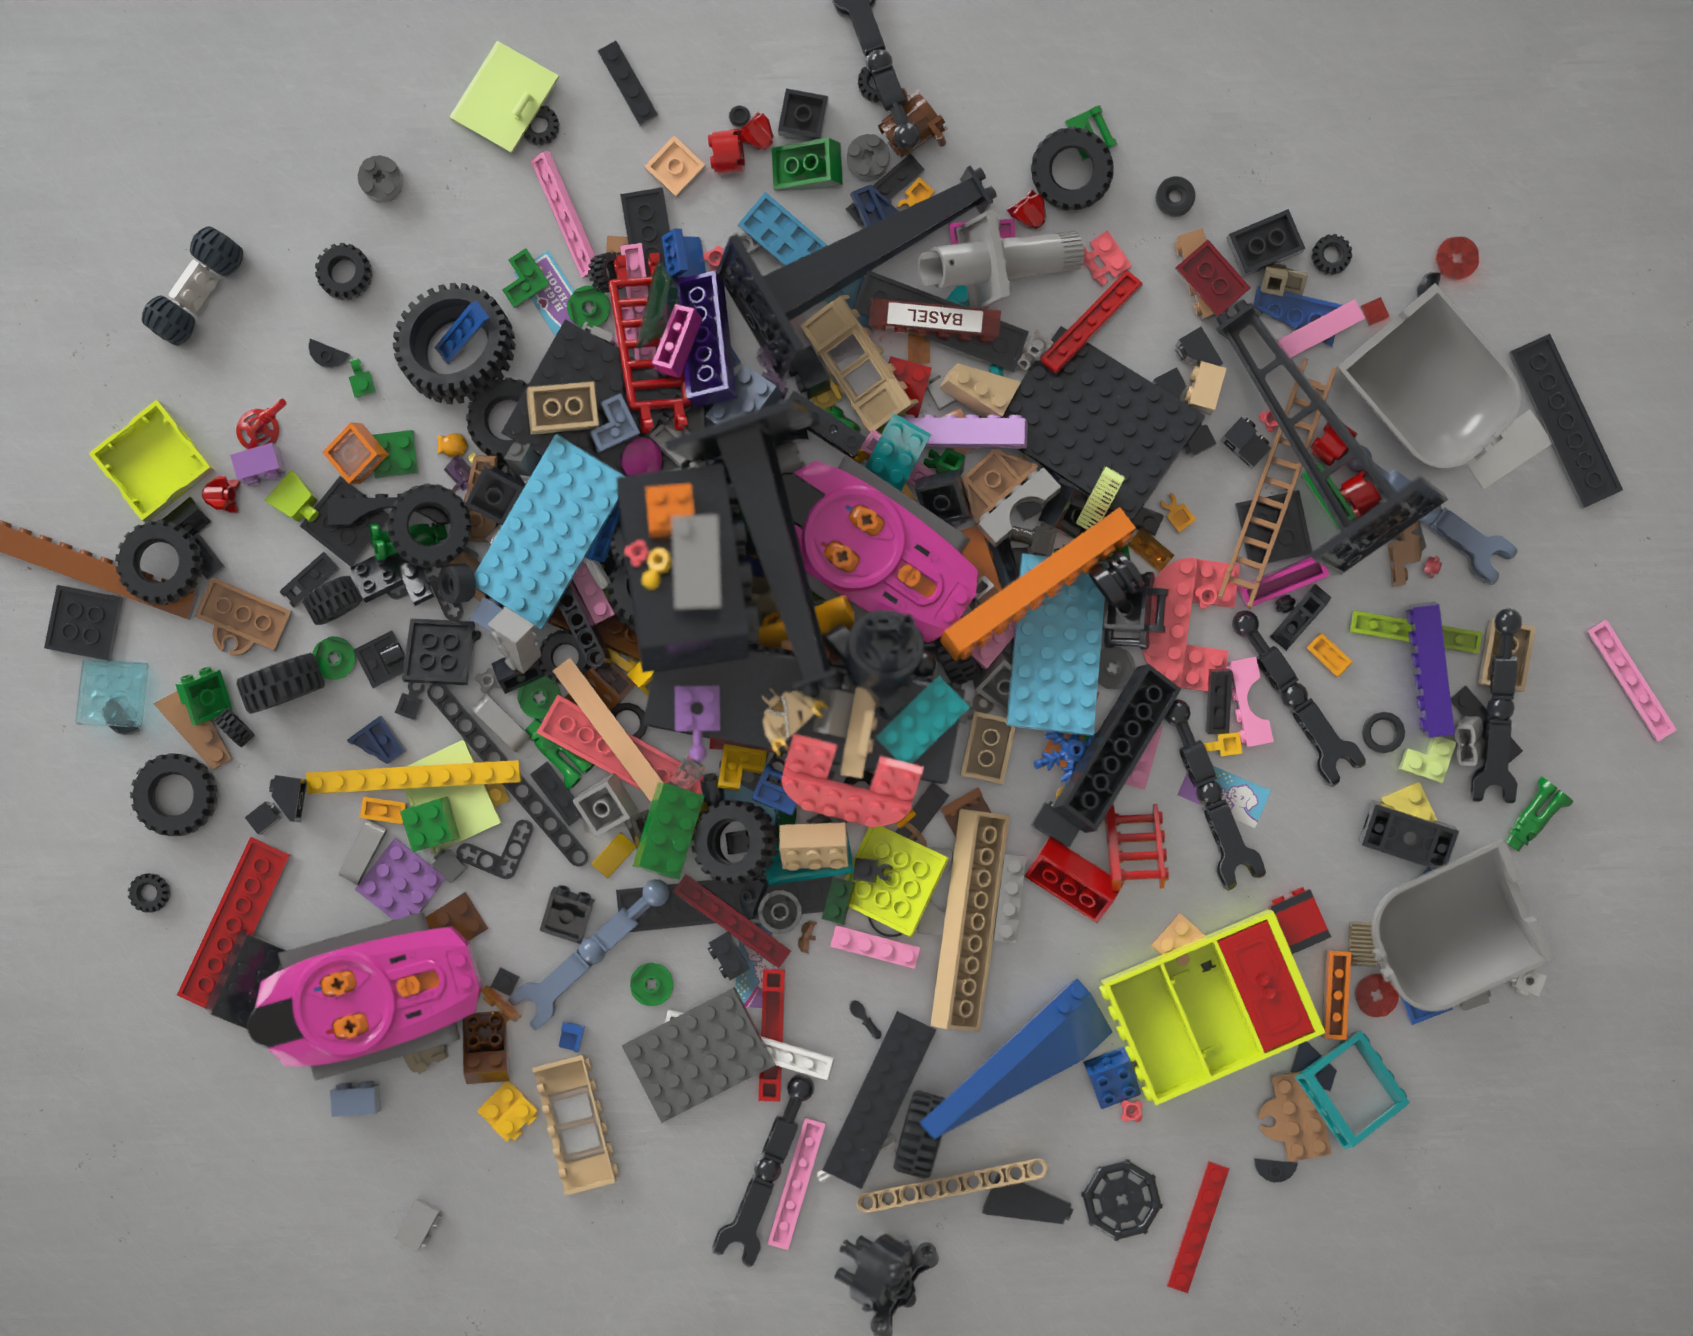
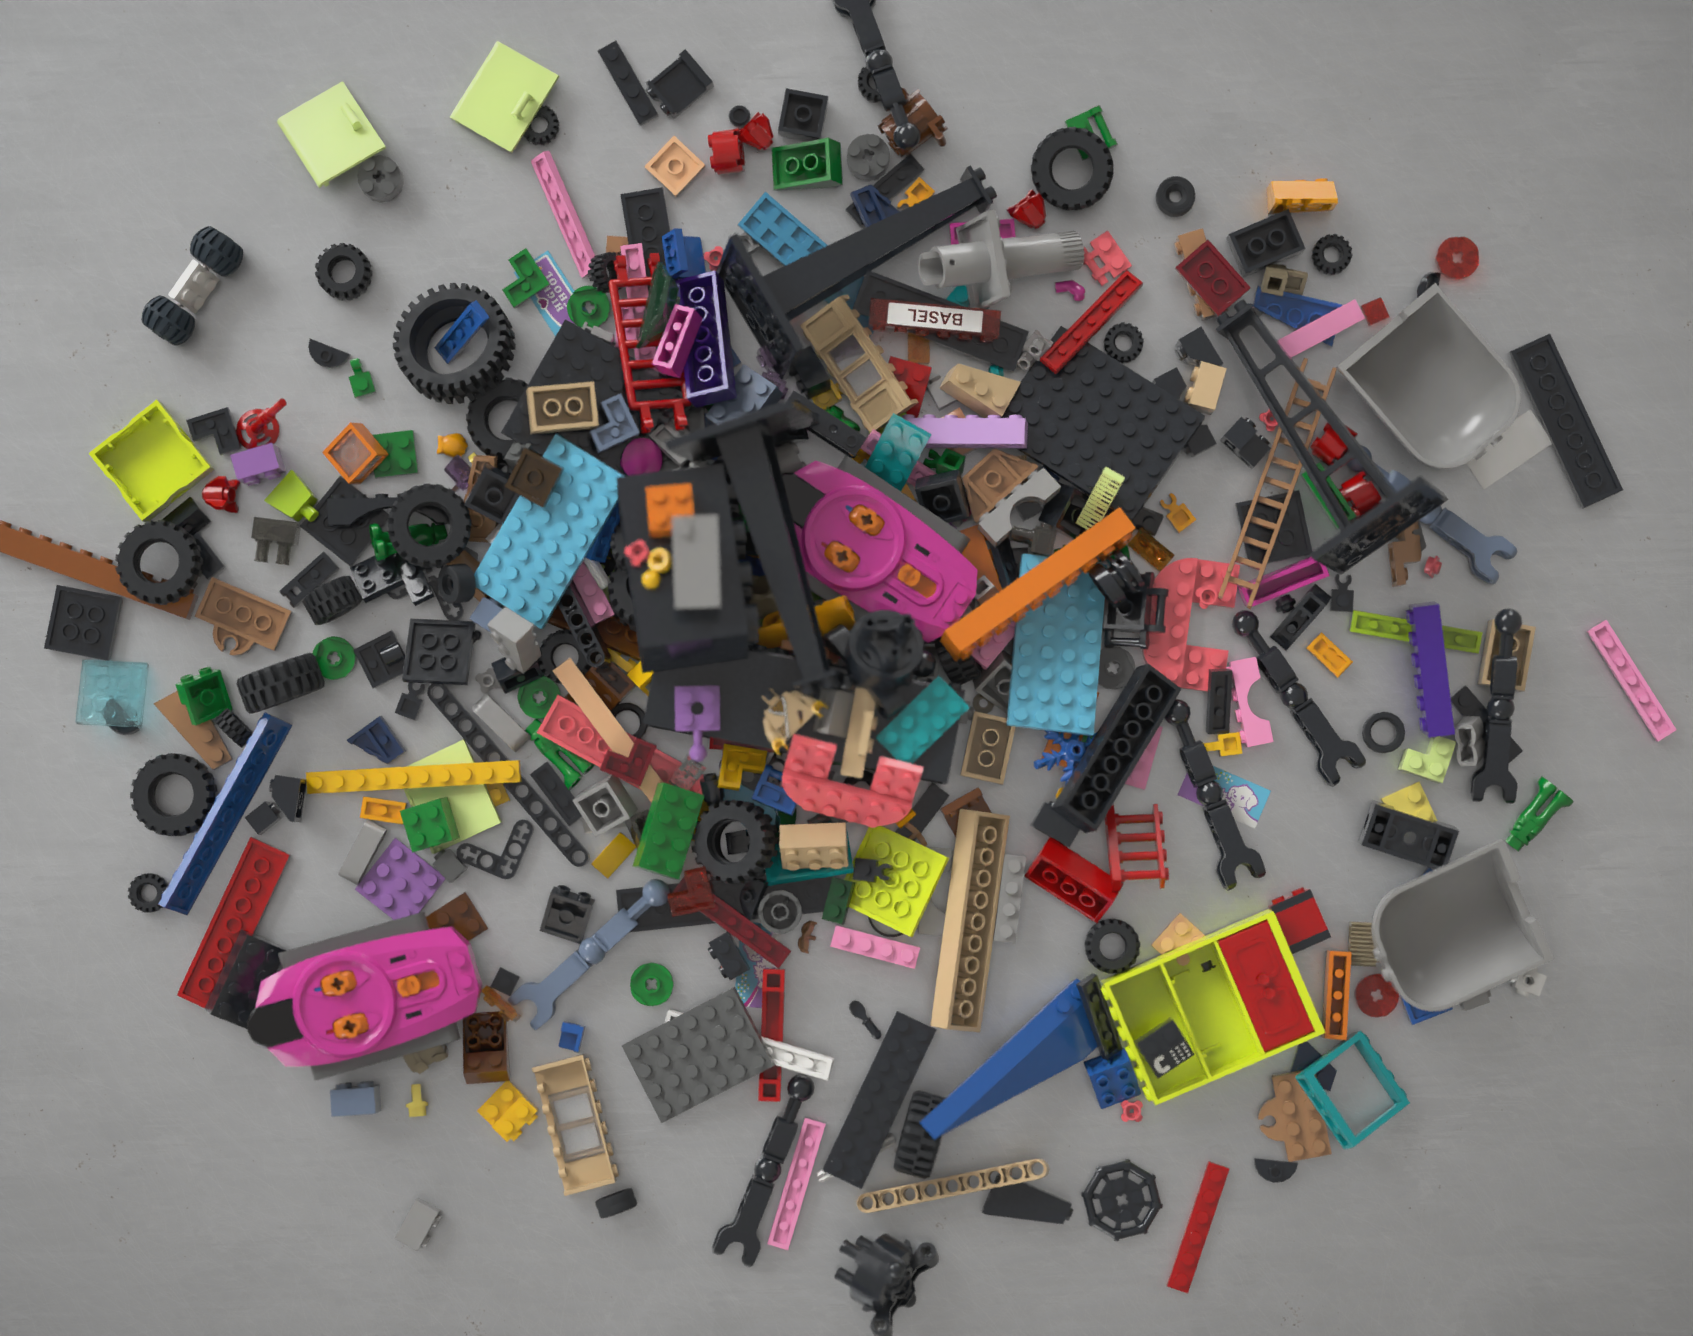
(218, 424): none -> black plate
(225, 814): none -> blue plate
(270, 531): none -> clear smoke brick
(330, 134): none -> yellowish green container
(417, 1106): none -> light yellow piece
(534, 477): none -> dark brown plate
(616, 1203): none -> black tyre
(632, 767): none -> dark red plate
(679, 85): none -> black panel
(696, 898): none -> clear red plate
(1071, 286): none -> dark pink arm
(1099, 1016): none -> black plate
(1123, 329): none -> black tyre
(1129, 955): none -> black tyre
(1164, 1047): none -> black slope
(1301, 196): none -> light orange wedge
(1342, 597): none -> black plate

